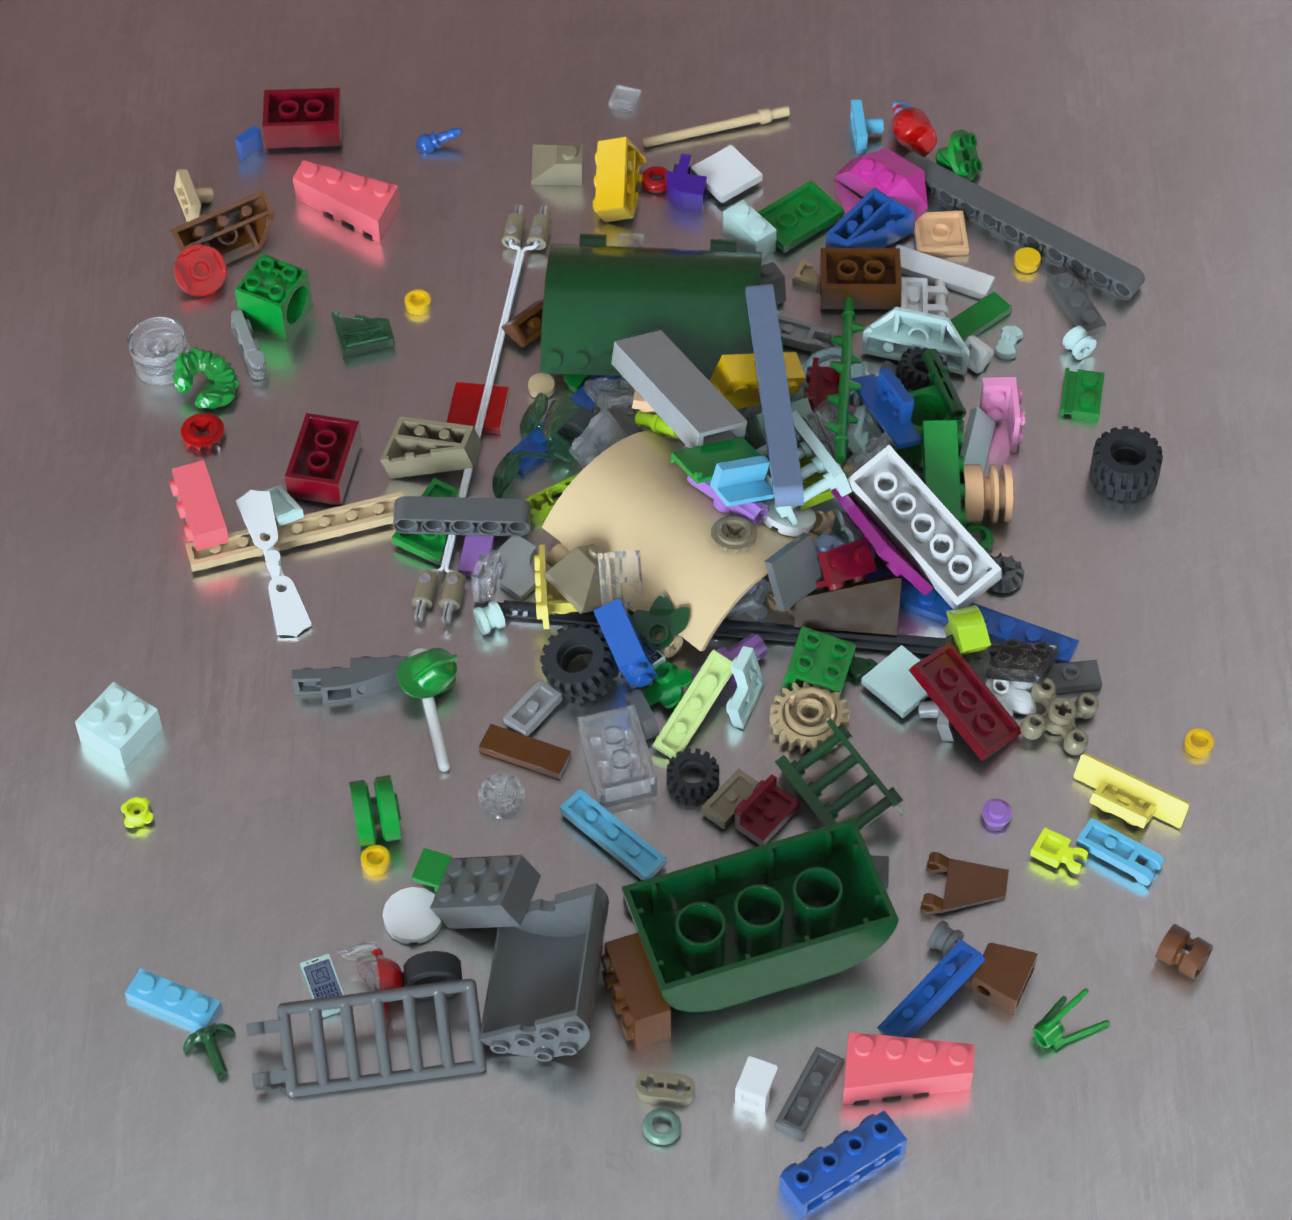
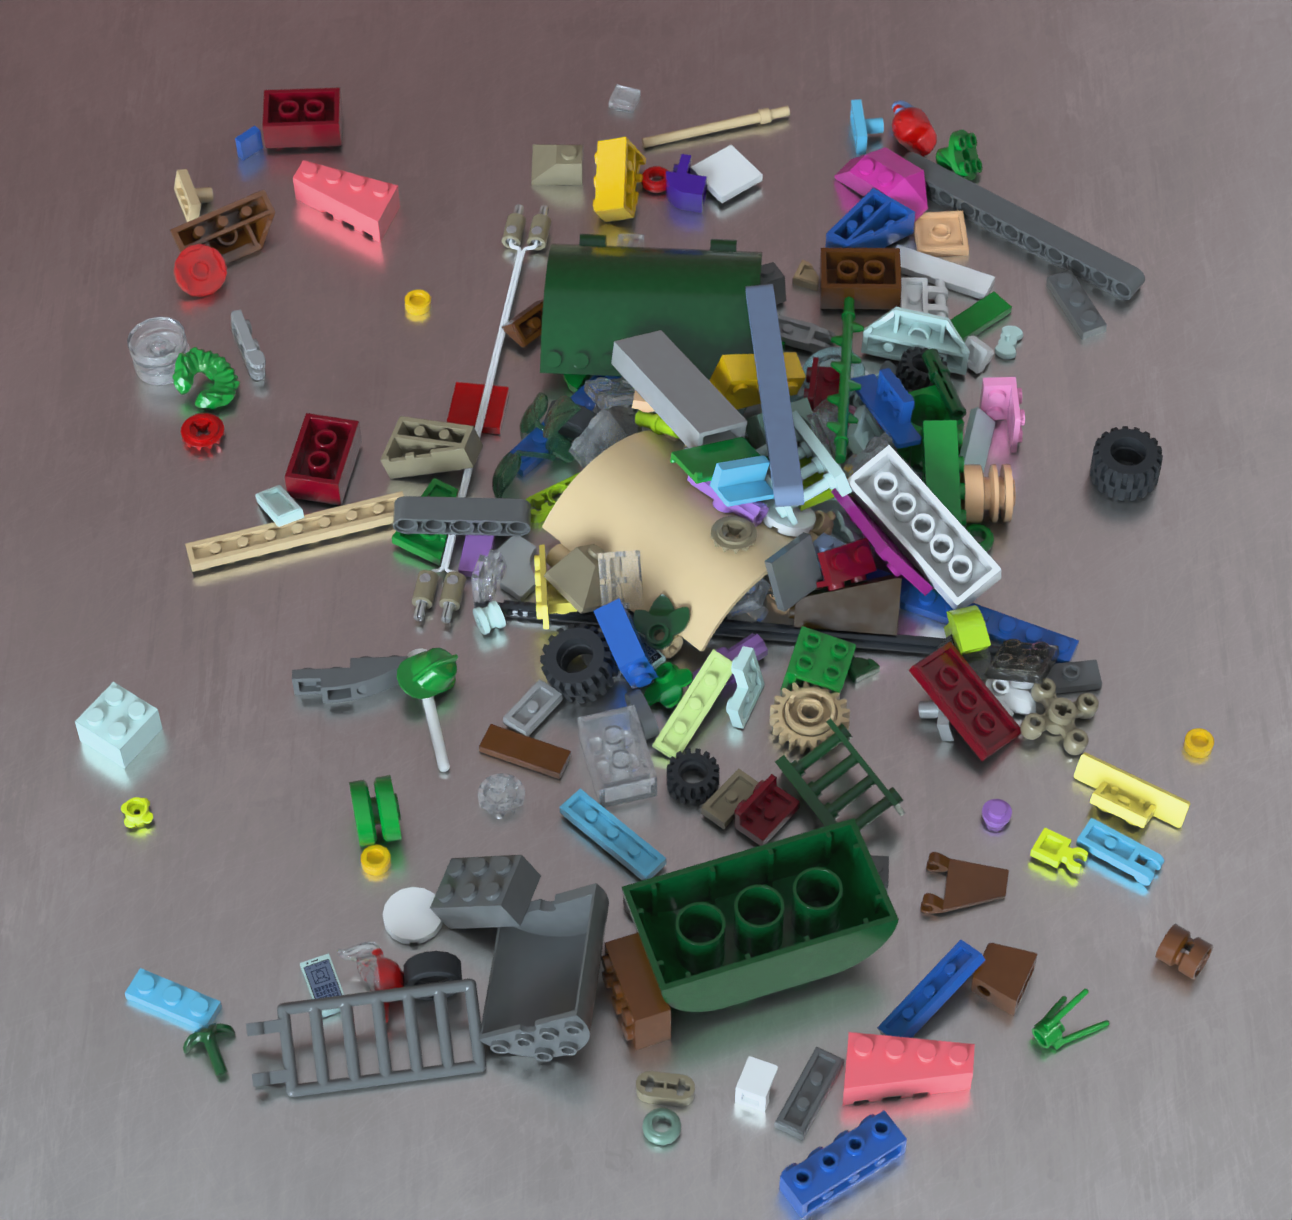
(198, 506): coral wedge -> none
(274, 297): green brick -> none
(287, 606): white piece -> none
(362, 333): clear green wing -> none
(427, 143): blue bar -> none
(431, 868): green panel -> none
(541, 383): tan tile -> none
(749, 229): light aqua brick -> none
(801, 215): green plate -> none
(894, 682): light aqua tile -> none
(944, 937): dark grey wheel -> none
(1013, 577): dark grey gear -> none
(1027, 260): yellow tile -> none
(1079, 342): light aqua wheel -> none
(1082, 394): green plate -> none

